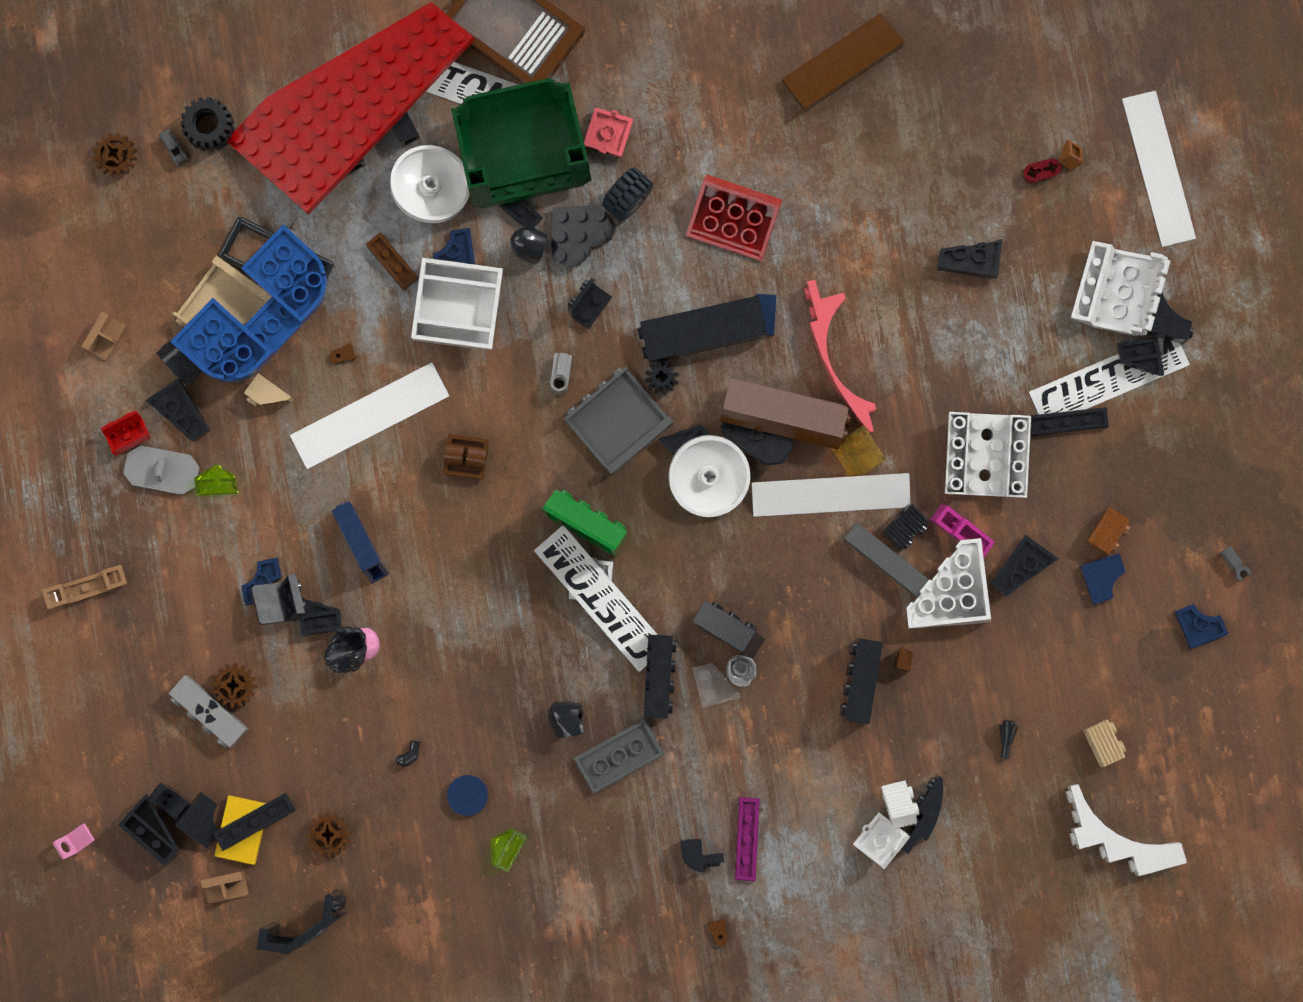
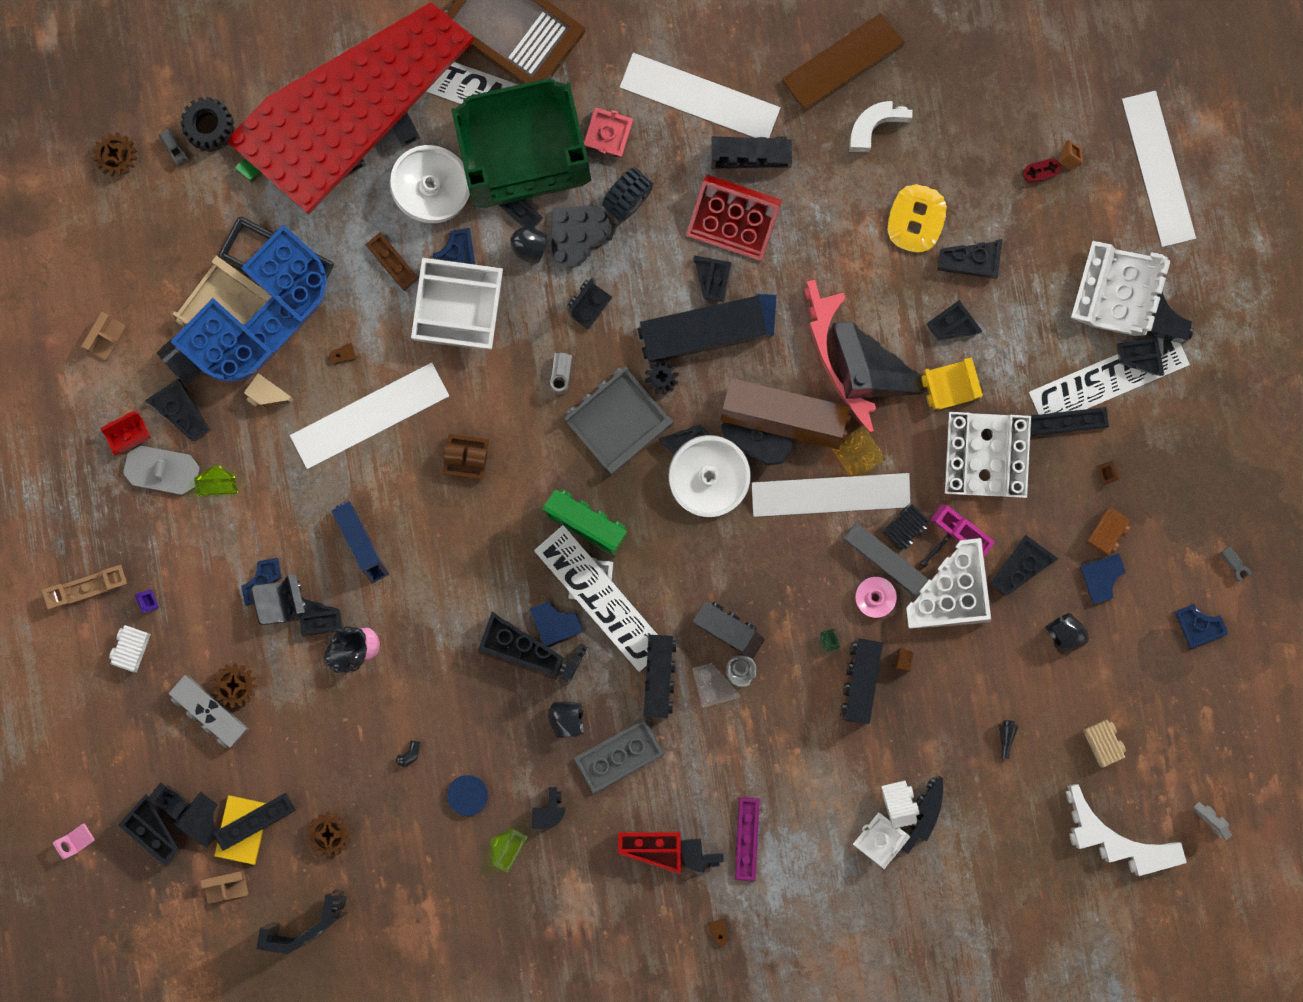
(129, 648): none -> white brick
(146, 601): none -> dark purple slope
(247, 170): none -> green slope
(518, 648): none -> black wedge
(549, 817): none -> black brick
(554, 625): none -> dark blue tile
(569, 669): none -> black wing
(655, 848): none -> red wedge
(699, 97): none -> white sticker
(713, 277): none -> black wing
(750, 152): none -> black wedge
(829, 640): none -> clear green slope
(869, 368): none -> black slope
(873, 116): none -> white arch
(883, 589): none -> bright pink dish
(923, 563): none -> black hinge
(931, 222): none -> yellow piece
(951, 384): none -> yellow panel
(953, 323): none -> black wing
(1067, 633): none -> black piece
(1109, 472): none -> reddish brown slope
(1218, 825): none -> light grey hinge

